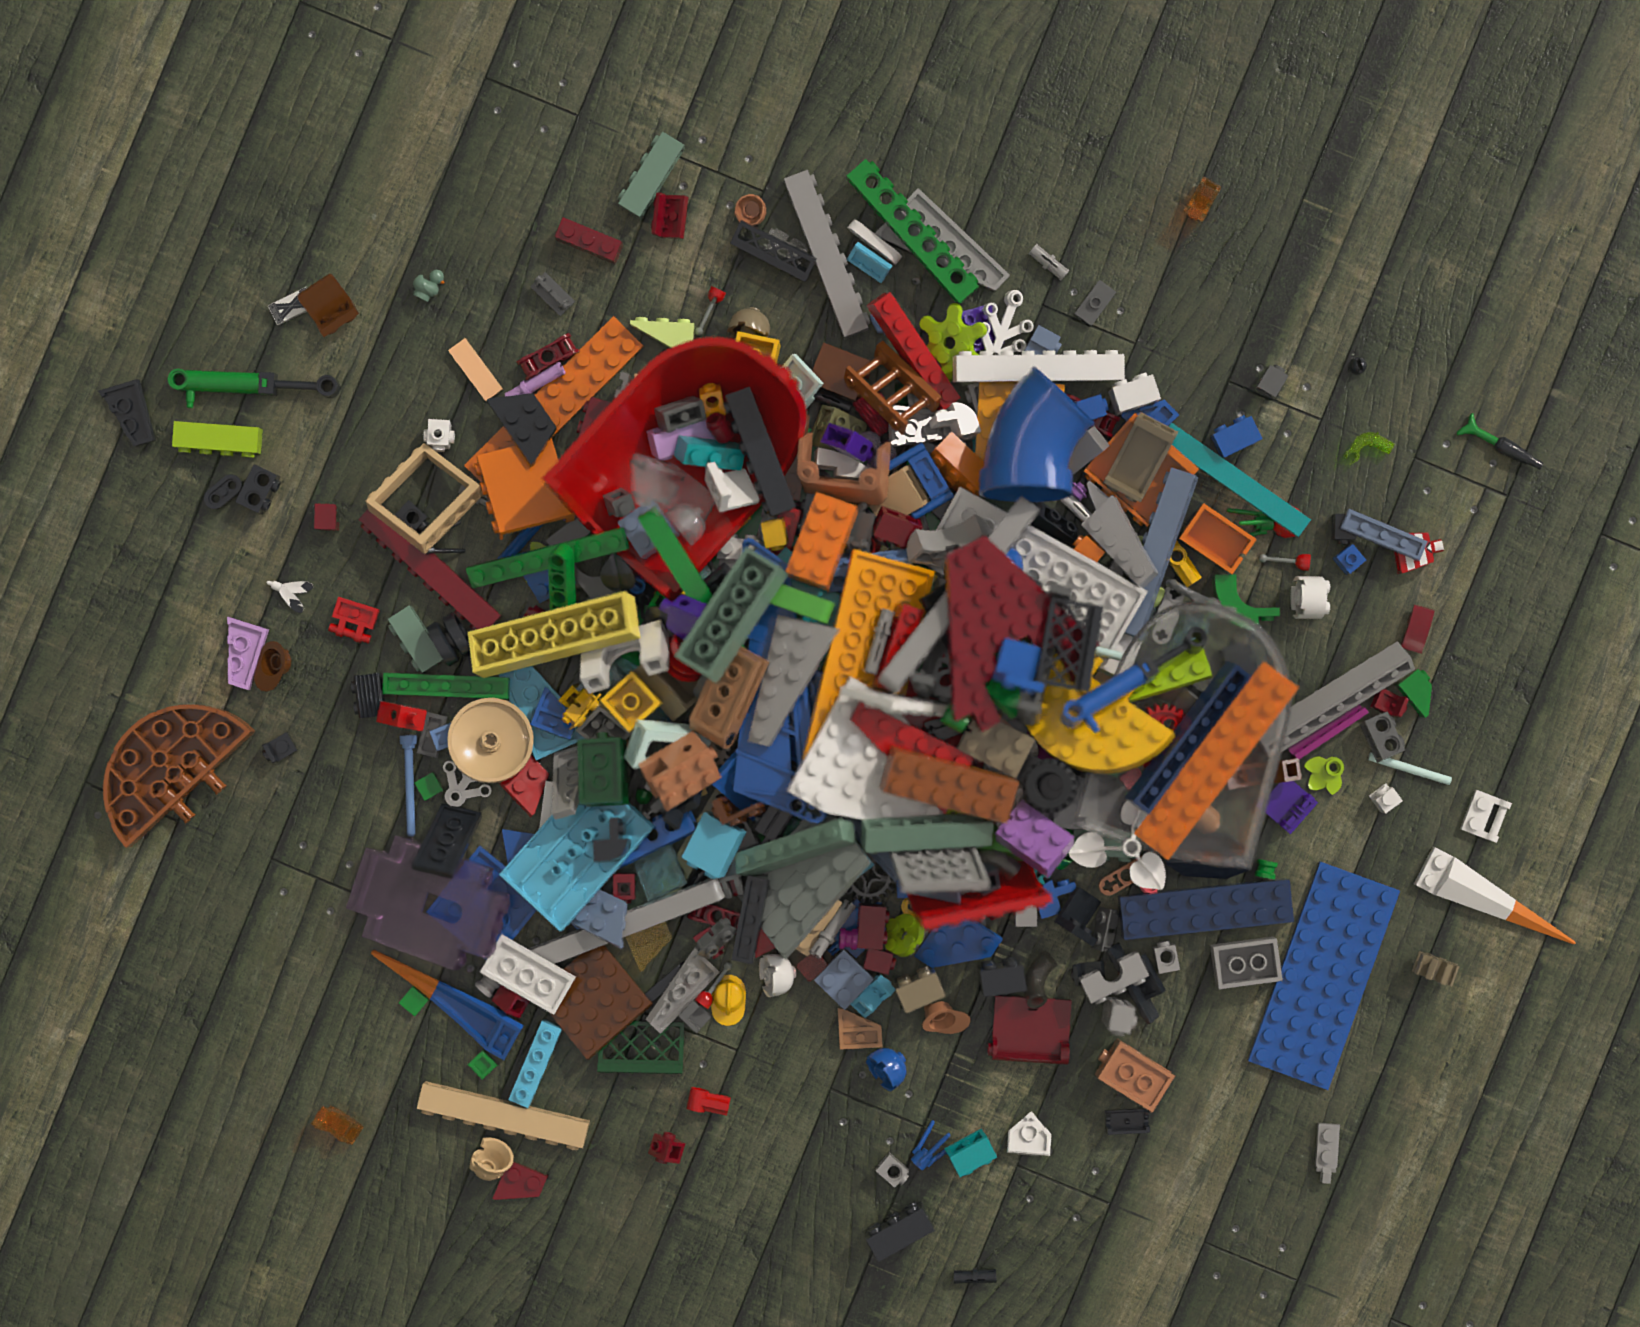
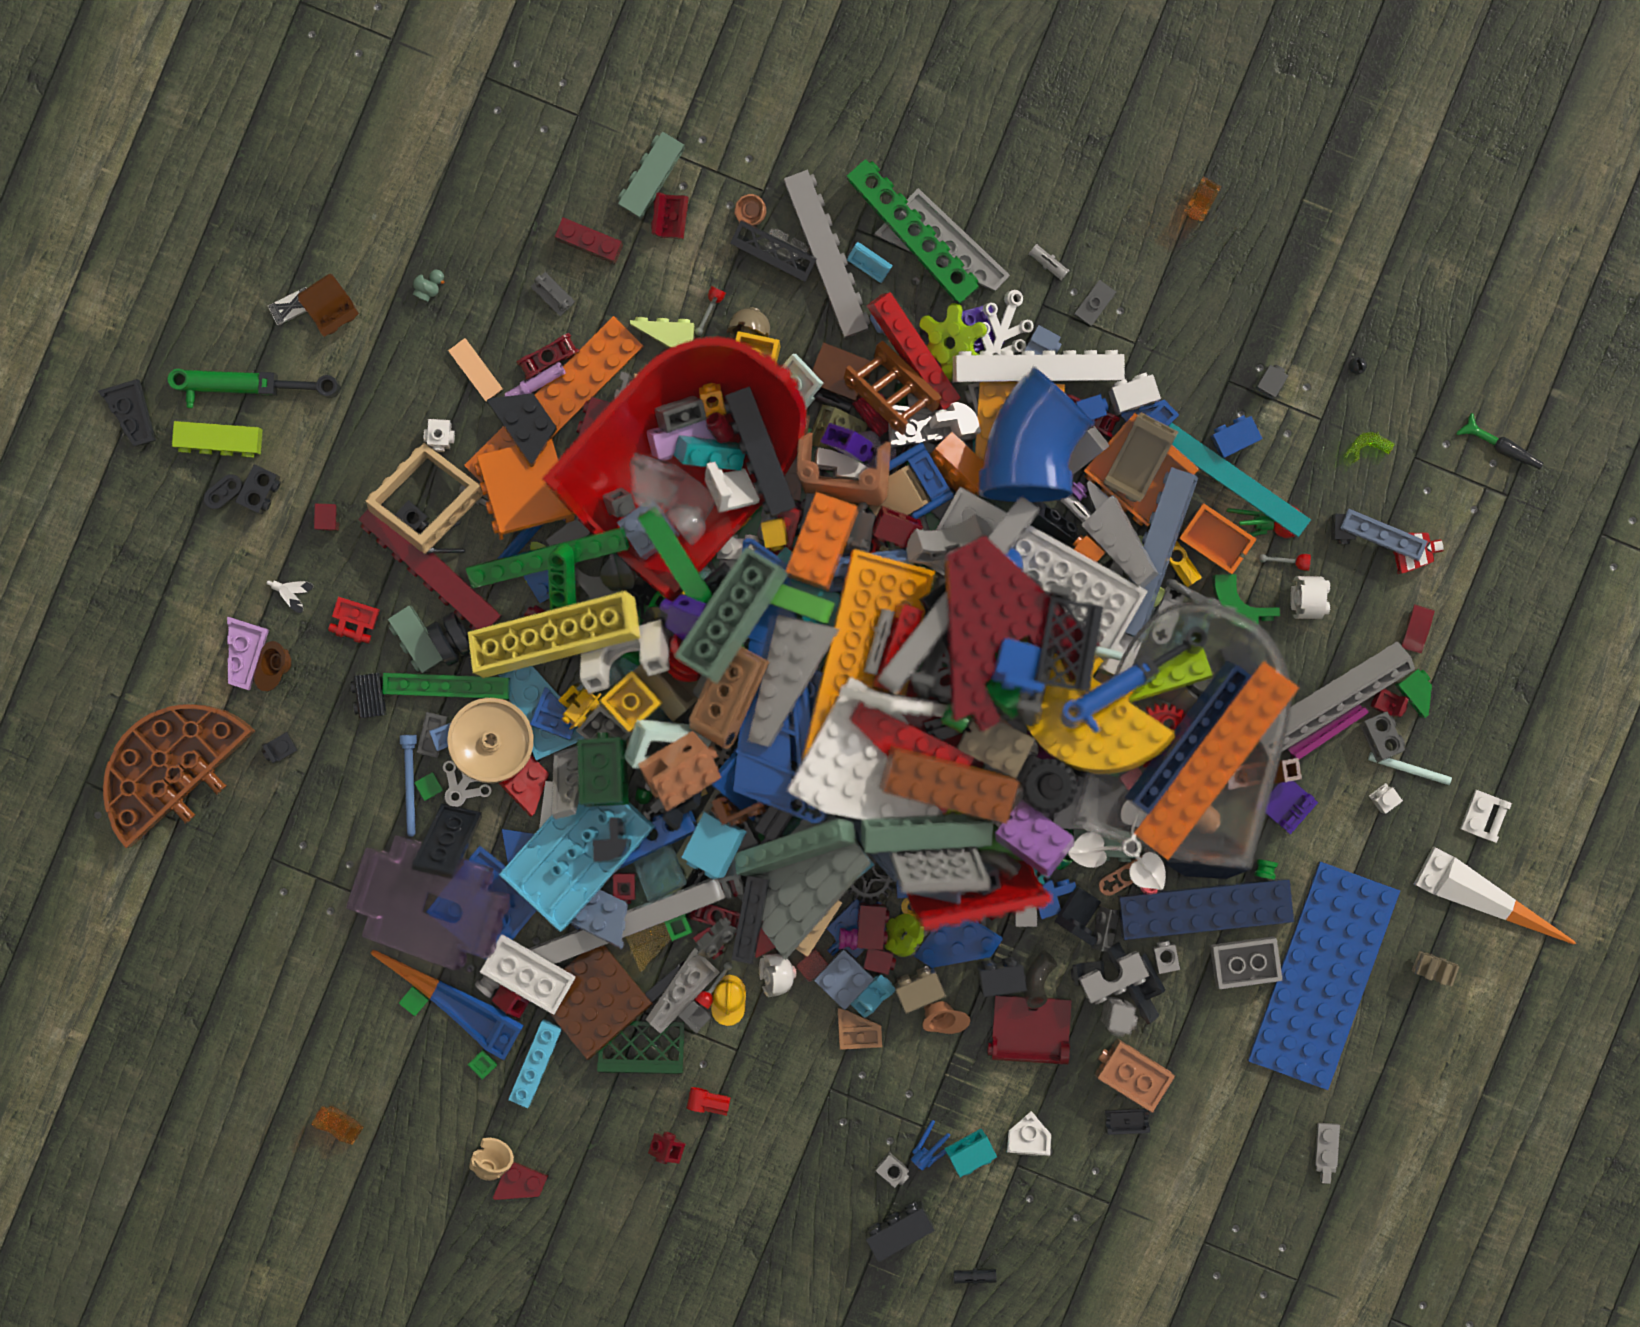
(406, 716): red torso -> none
(503, 1114): tan brick -> none
(637, 589): blue hinge -> none
(678, 927): none -> green brick
(827, 936): light grey pin -> none
(874, 242): white beam -> none
(888, 1067): blue cylinder -> none
(1323, 776): lime plate -> none
(1349, 559): blue brick -> none

